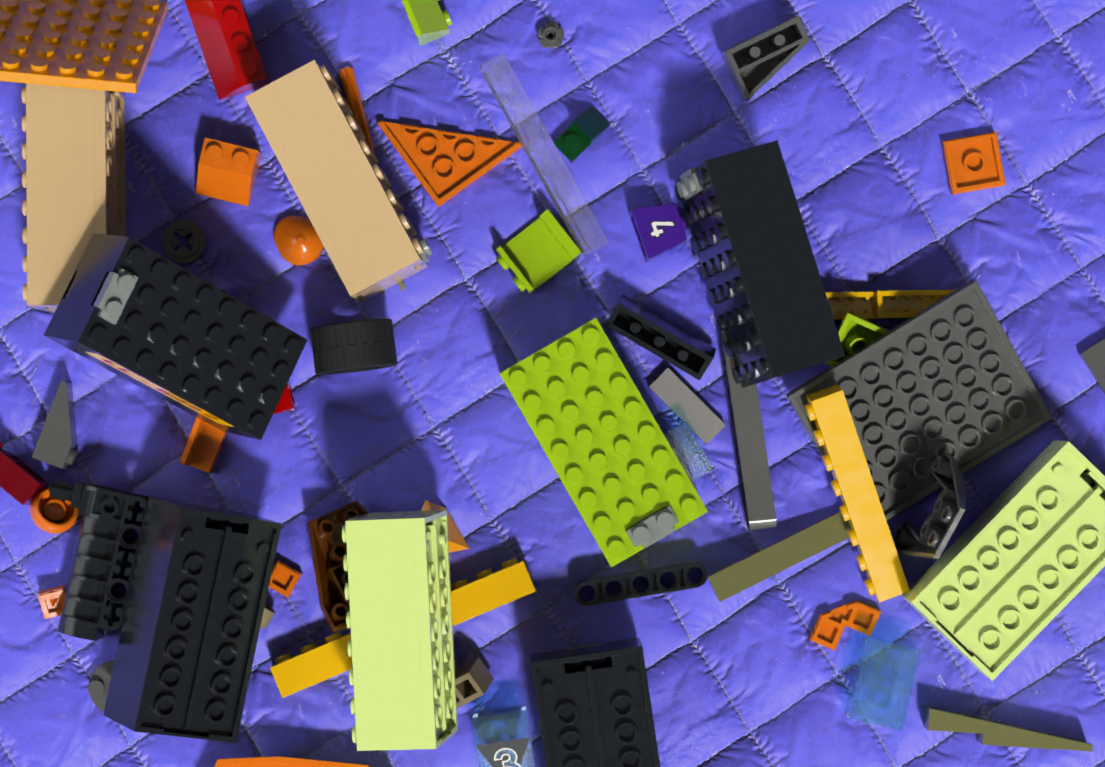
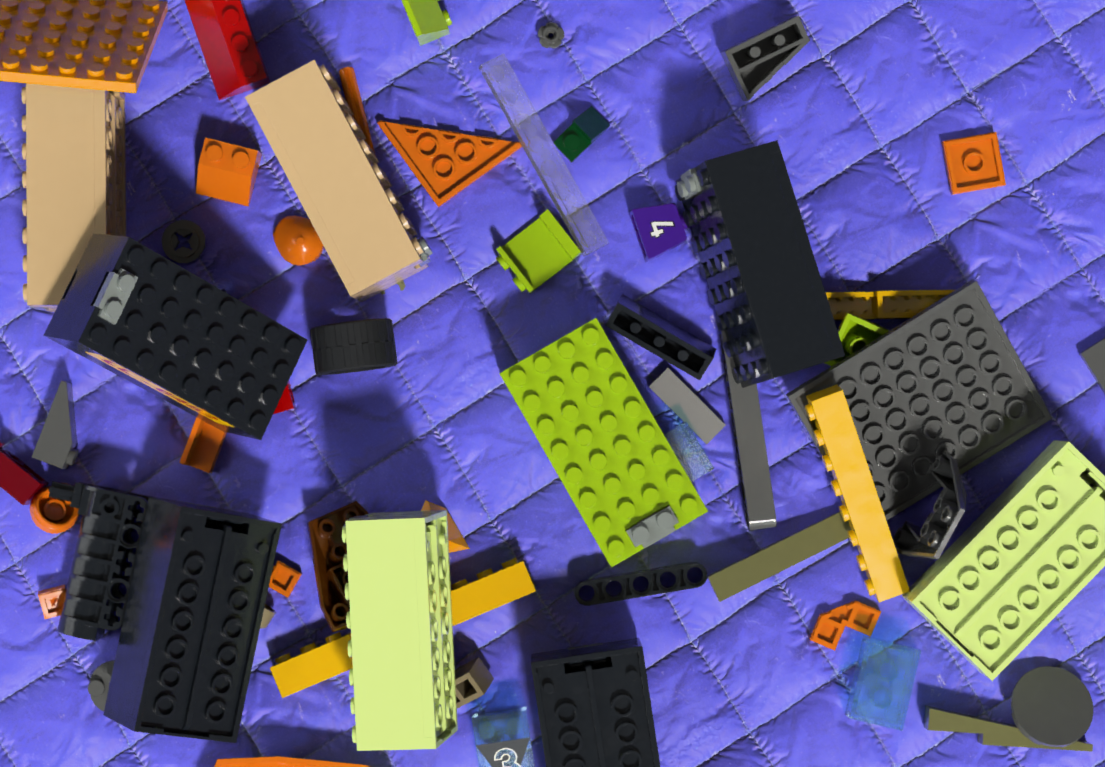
(1051, 706): none -> dark grey tile

